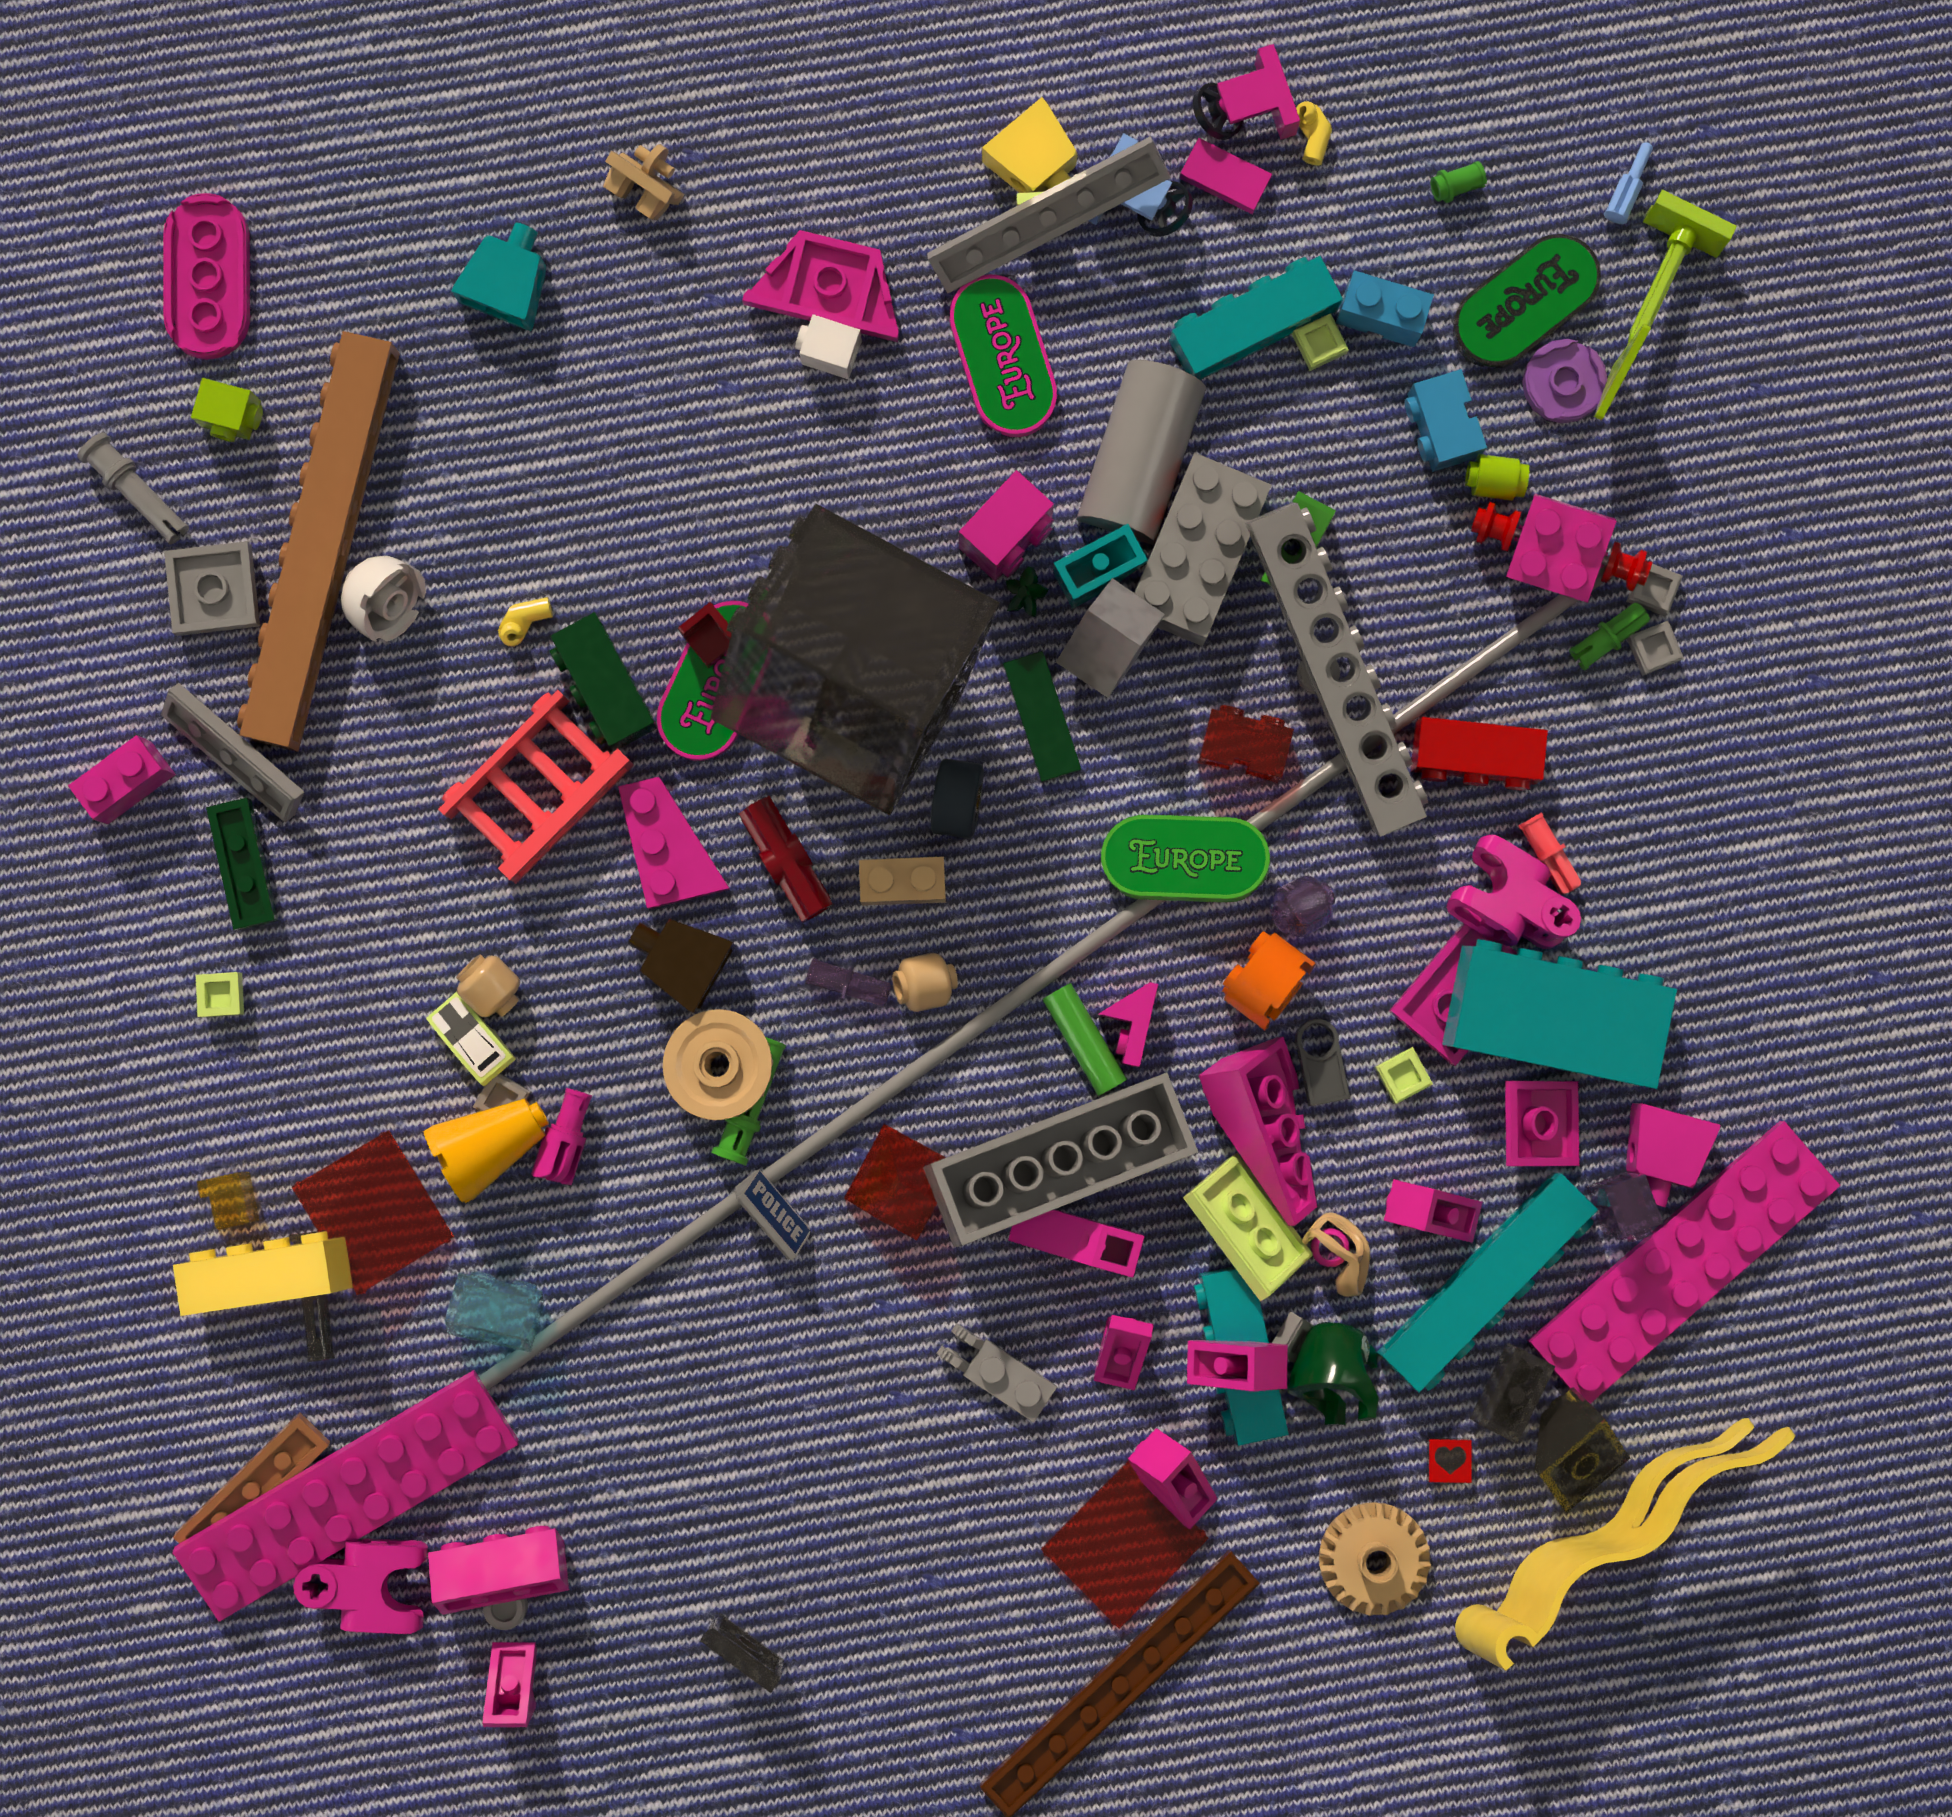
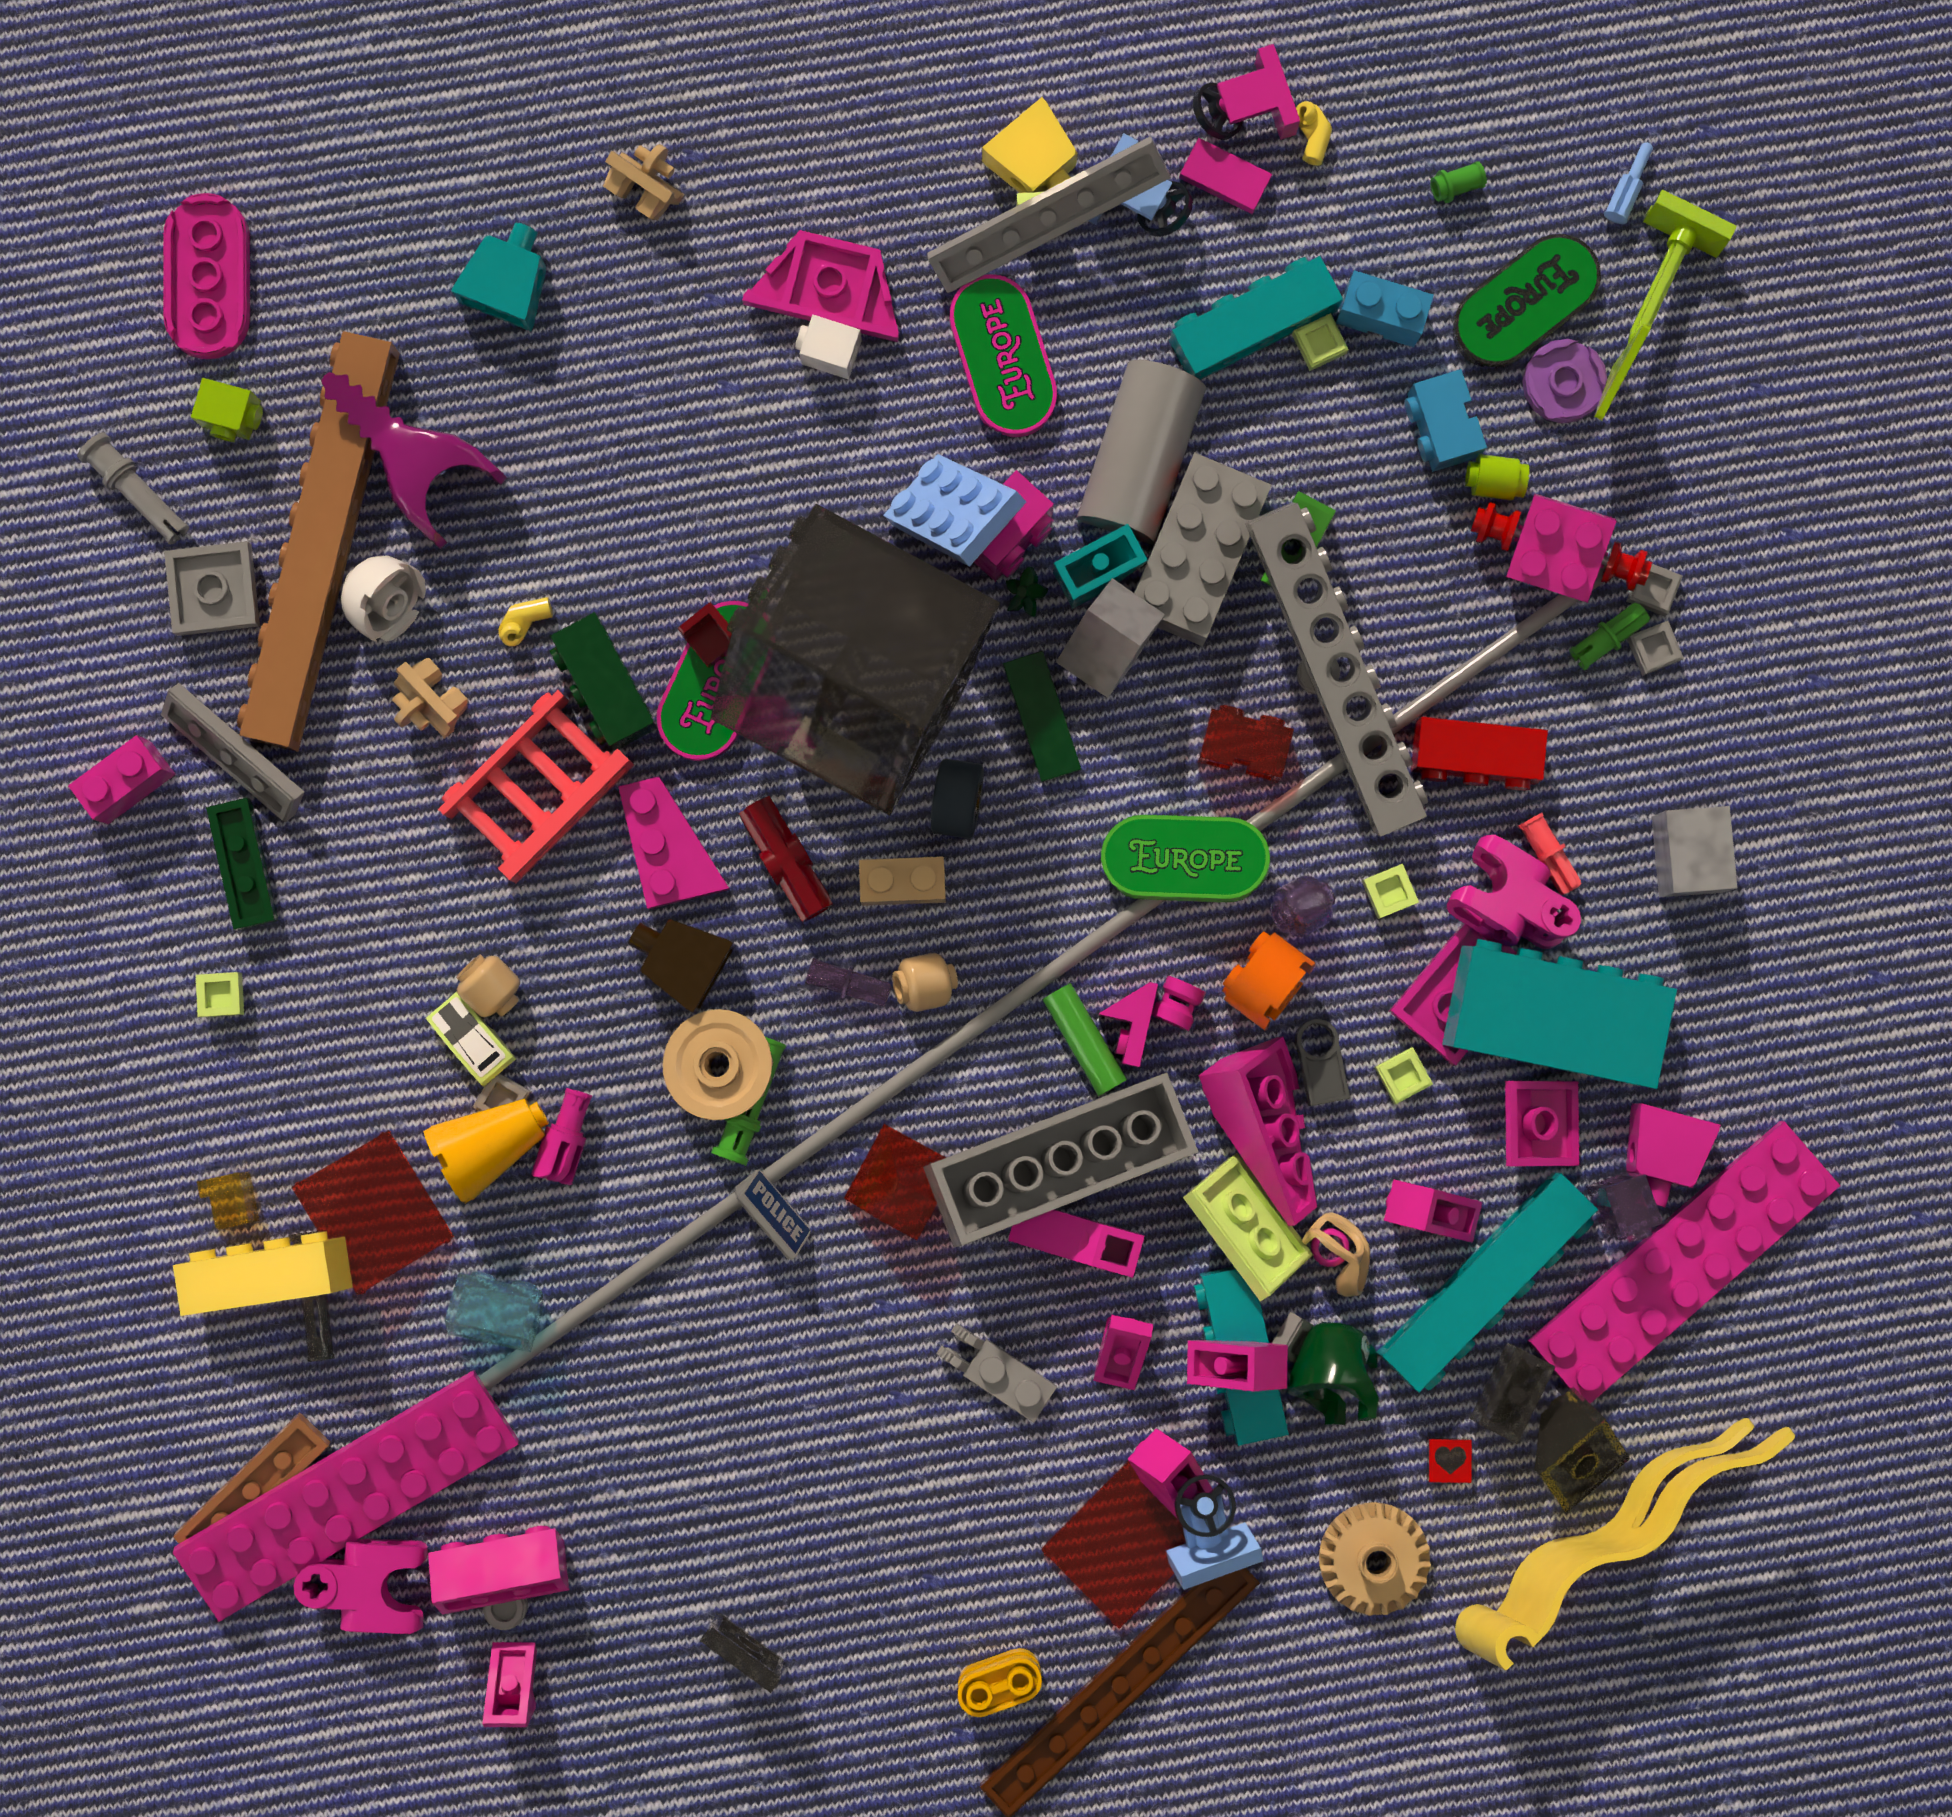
(408, 453): none -> magenta animal
(421, 703): none -> tan hips
(954, 509): none -> light blue plate
(999, 1682): none -> yellow brick
(1175, 1012): none -> dark pink wheel
(1210, 1545): none -> light blue piece
(1390, 891): none -> yellowish green plate
(1694, 851): none -> flat silver piece

